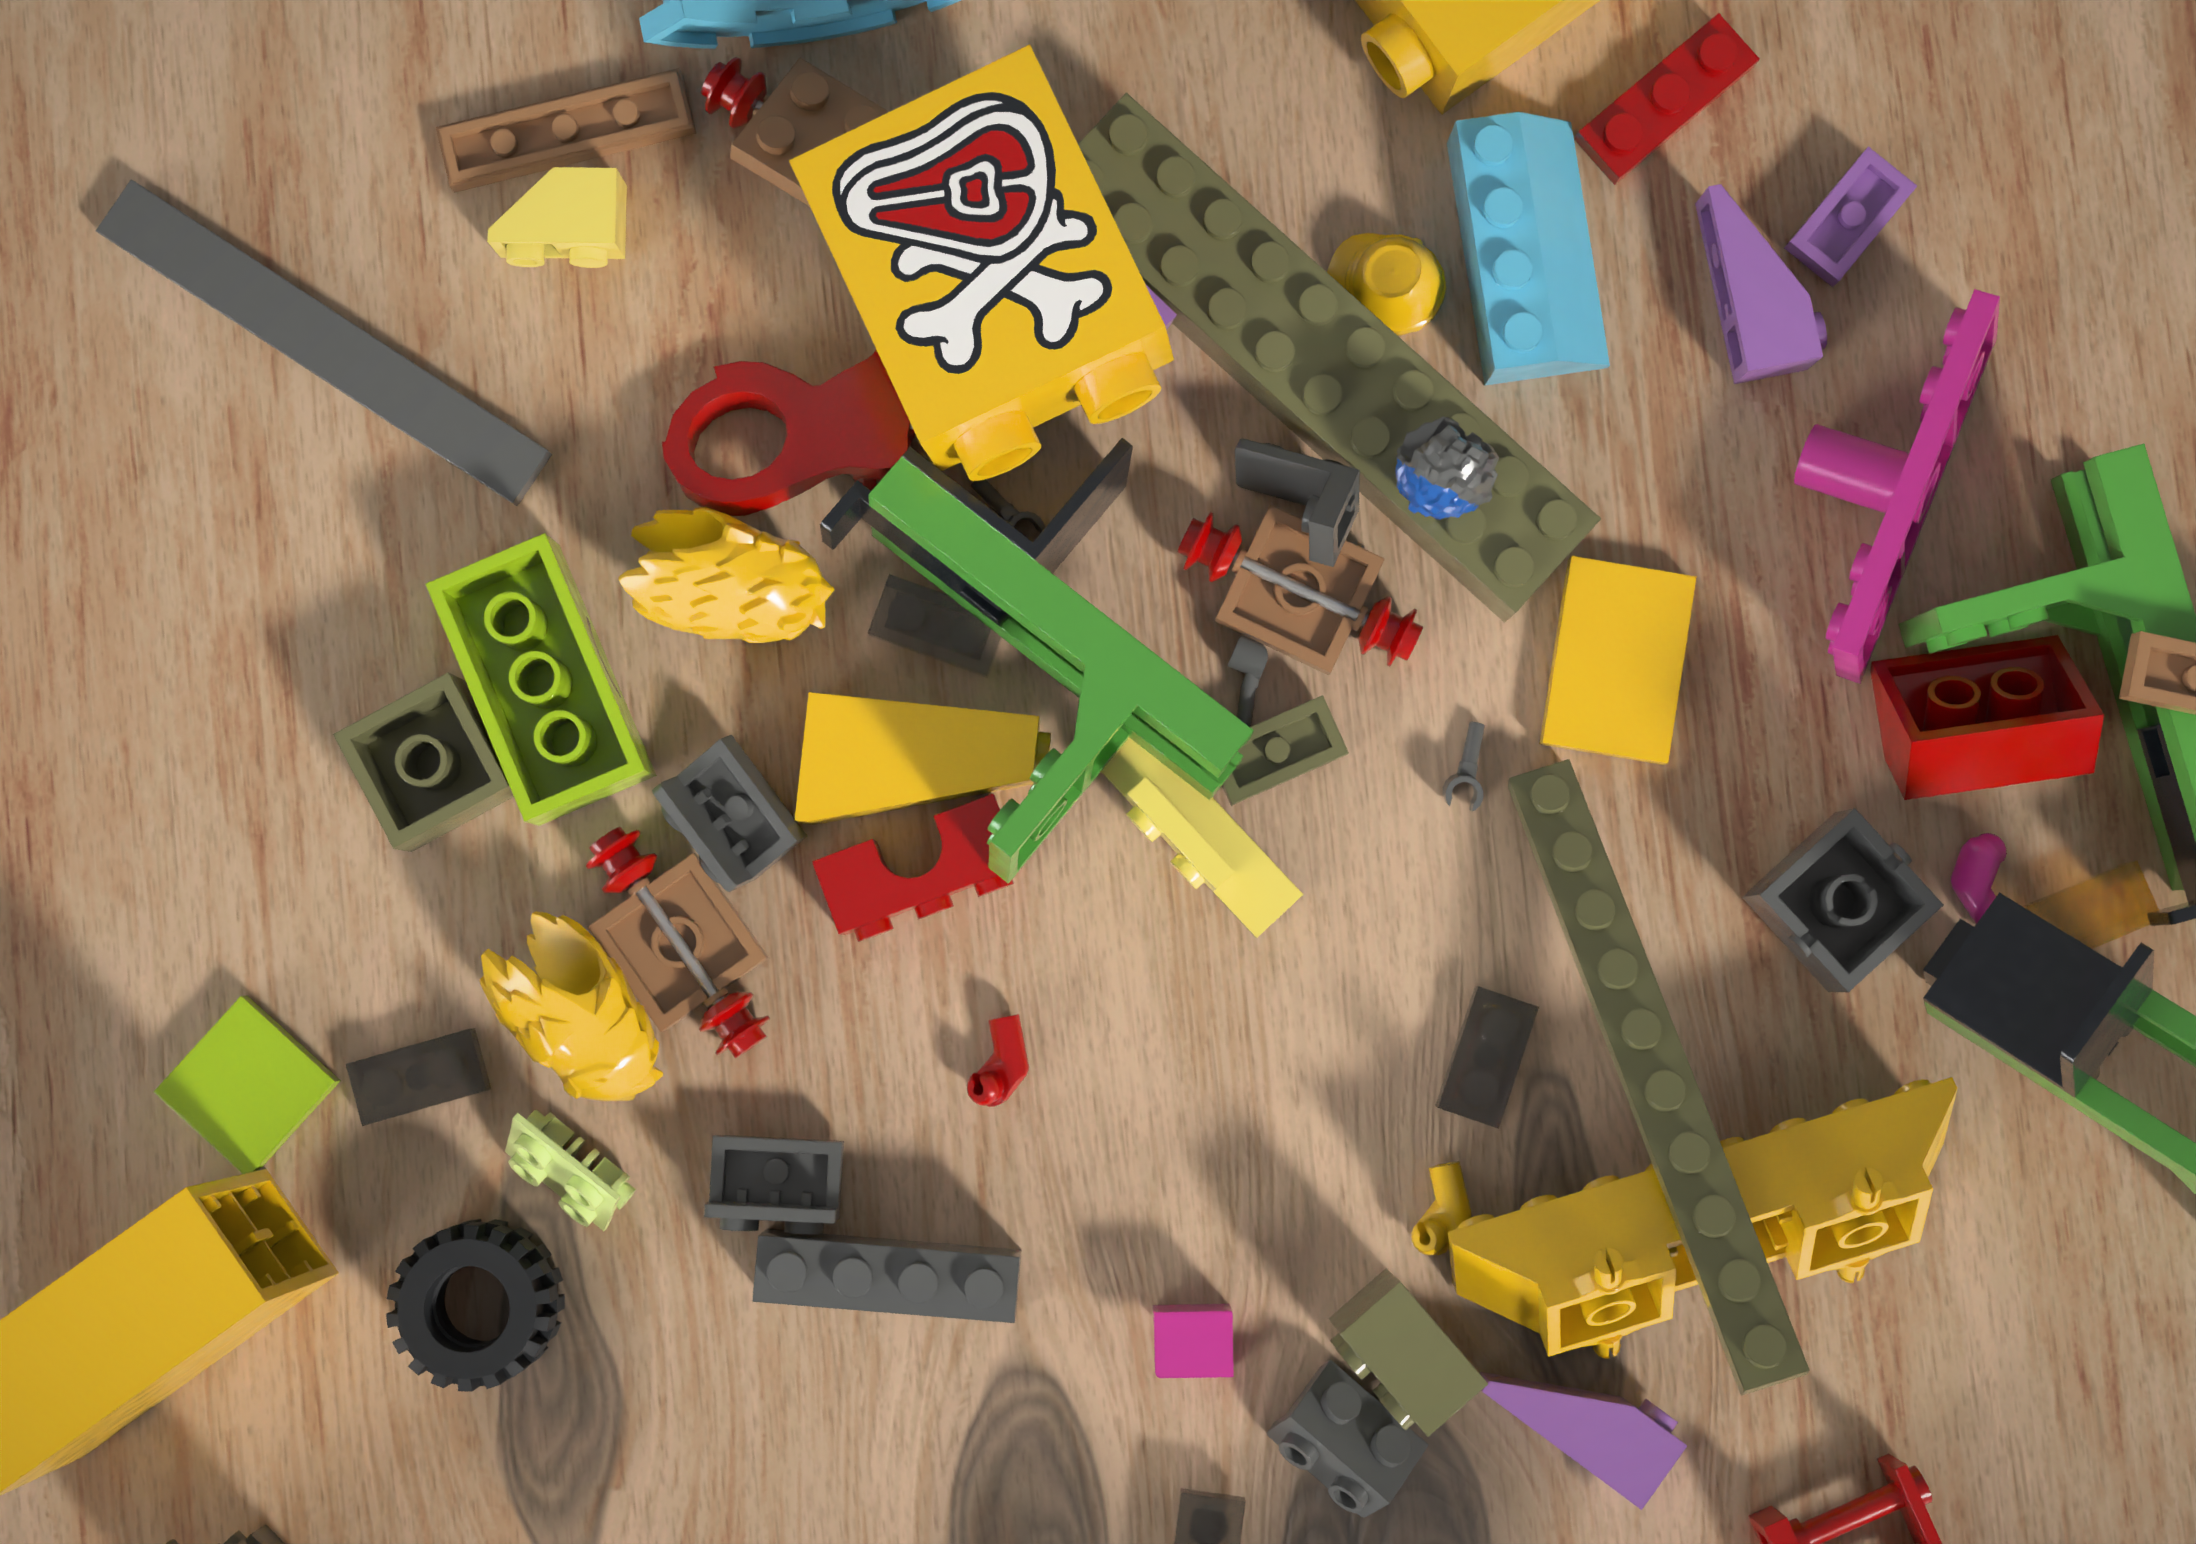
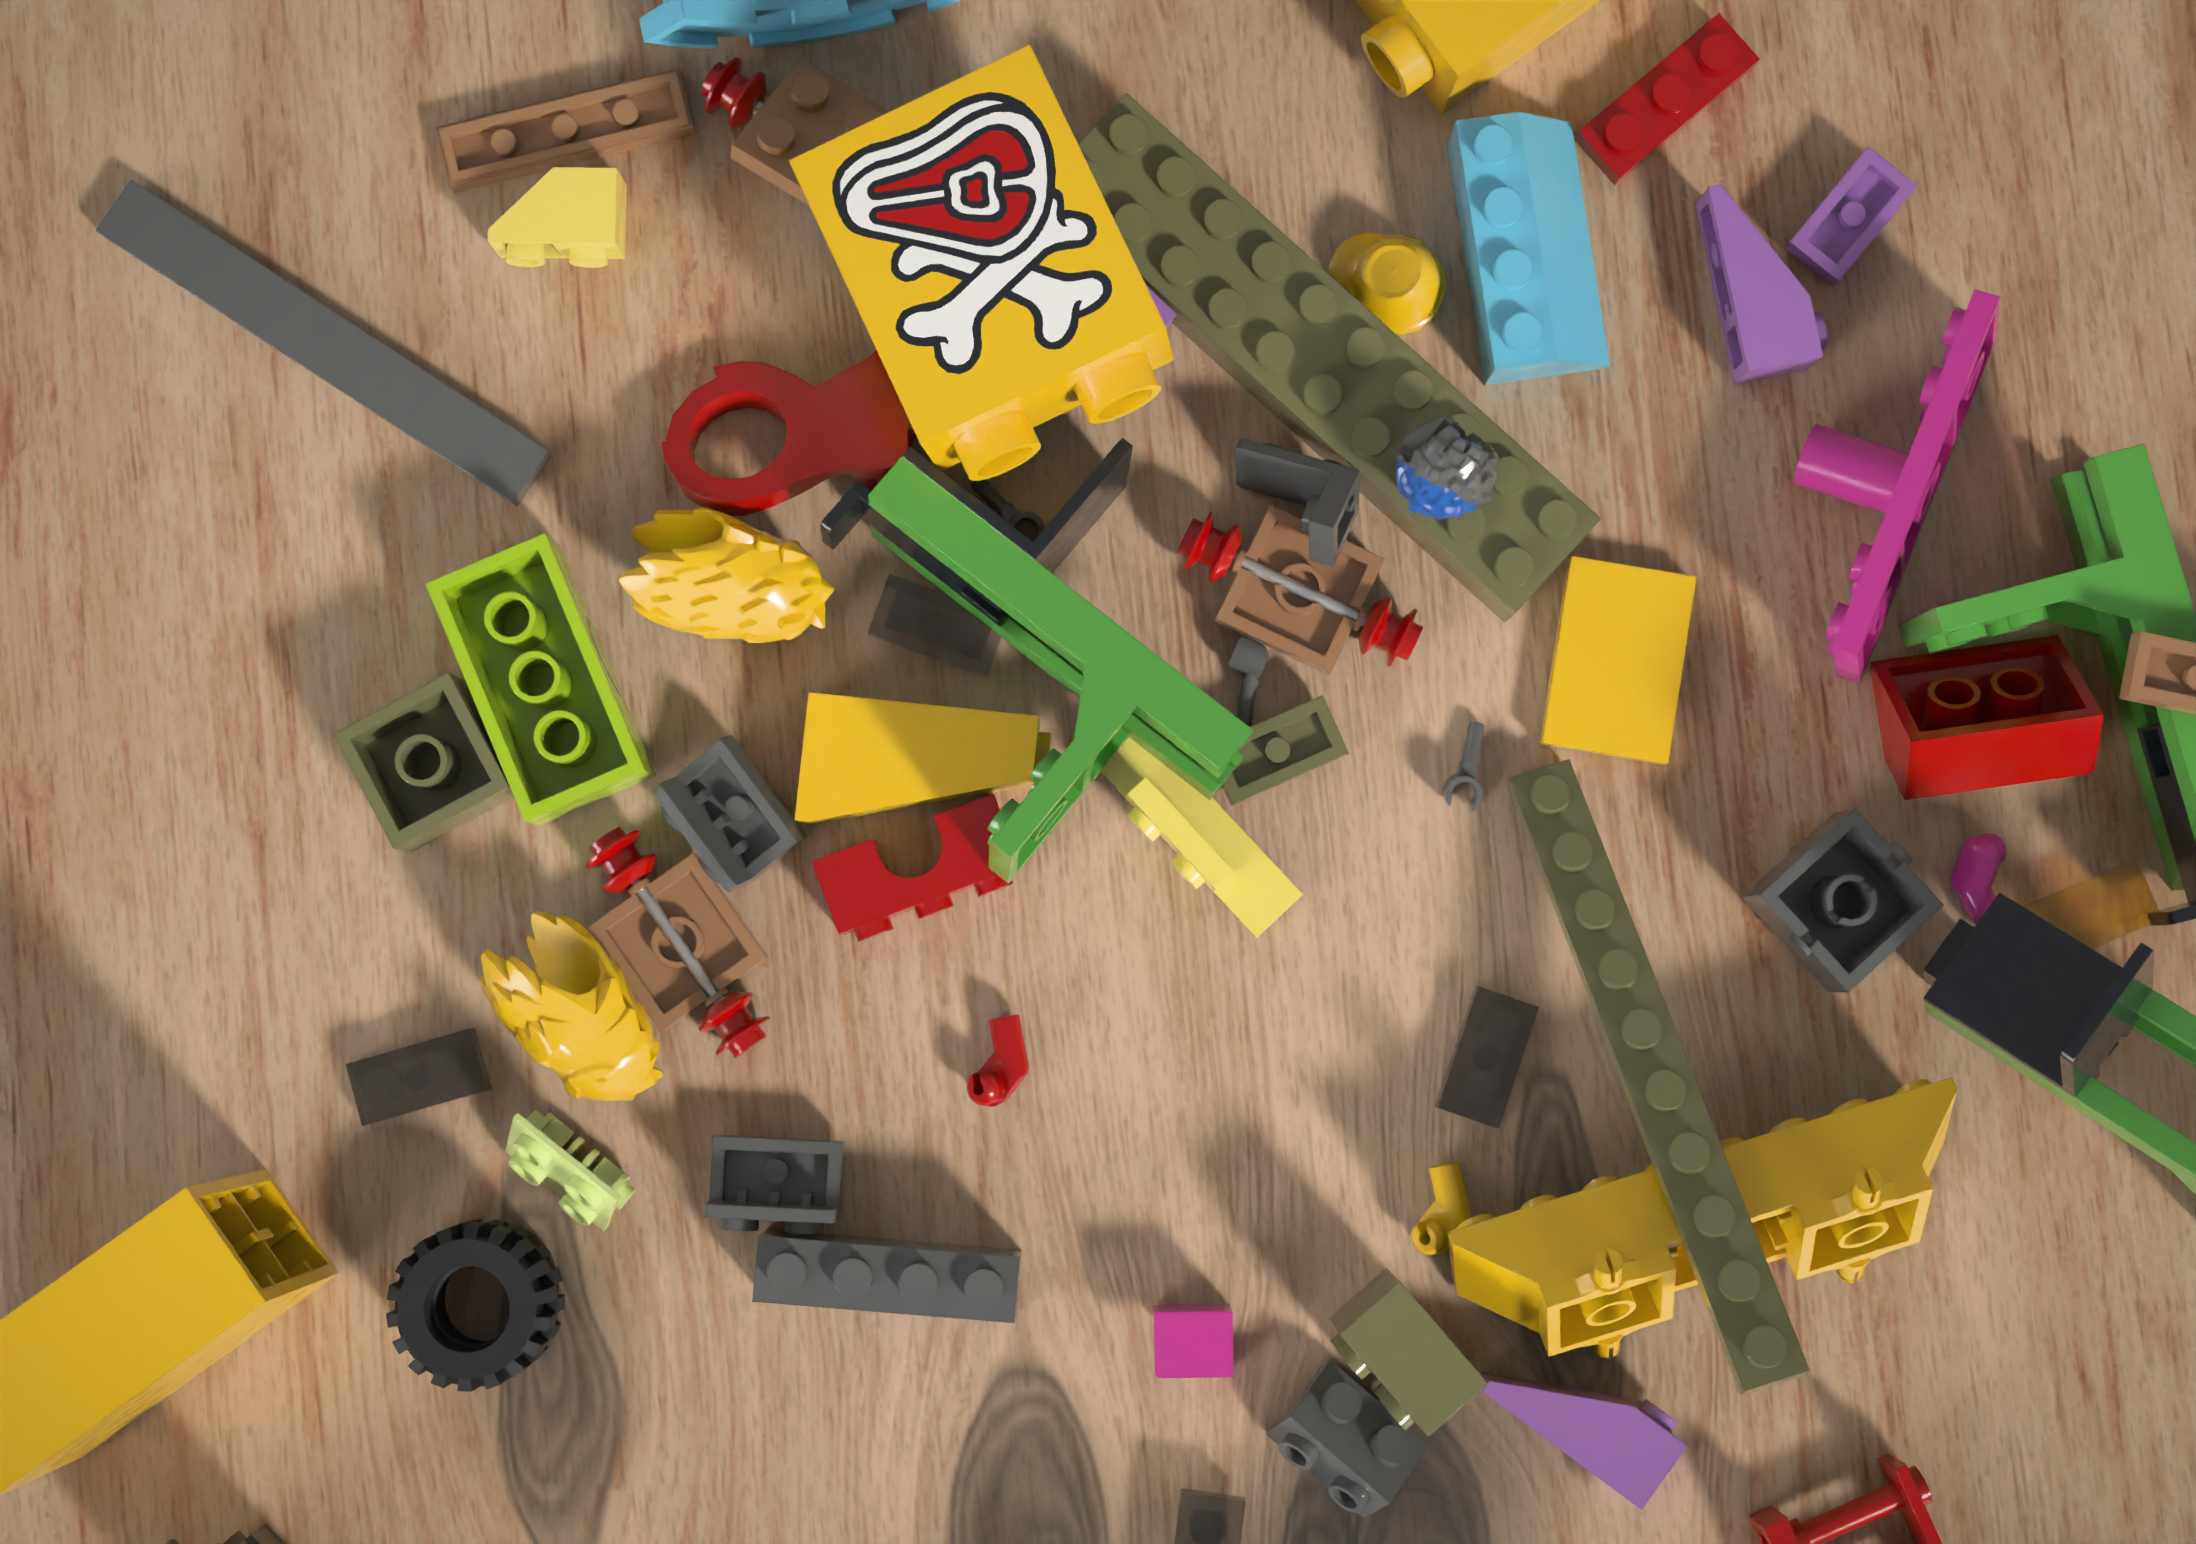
(247, 1086): lime tile -> none

